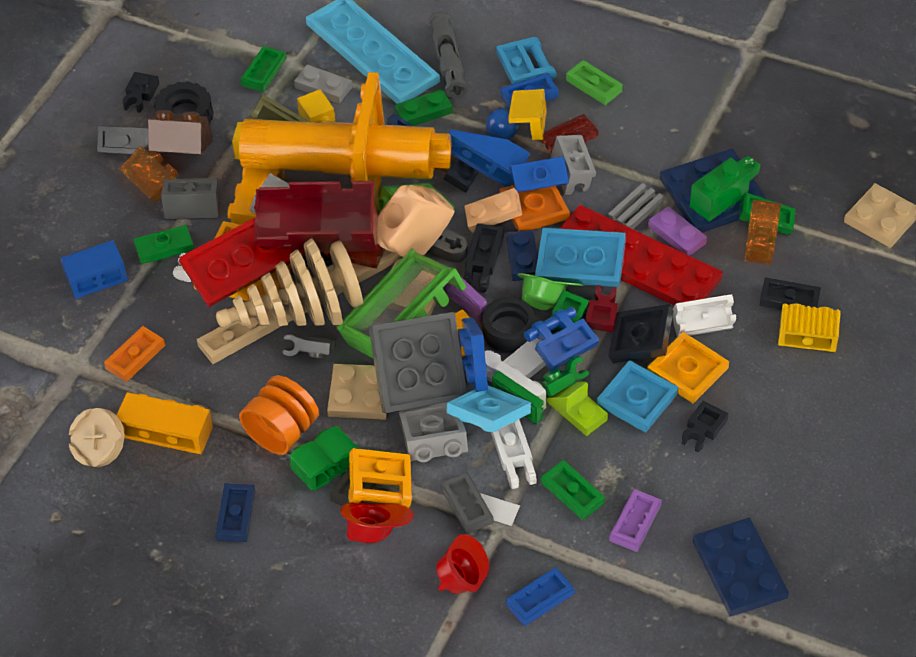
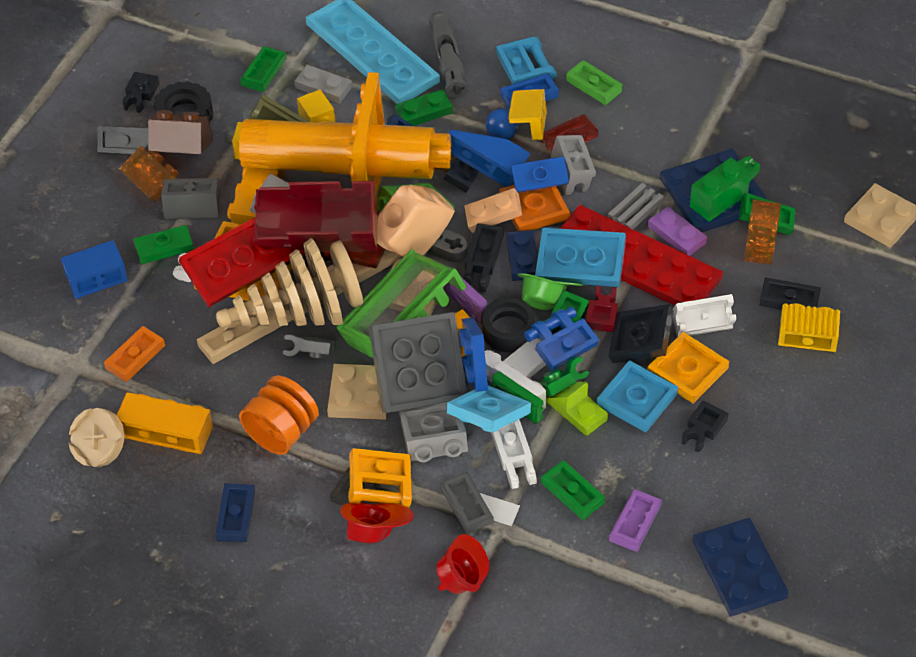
(323, 458): green brick -> none
(540, 596): blue plate -> none

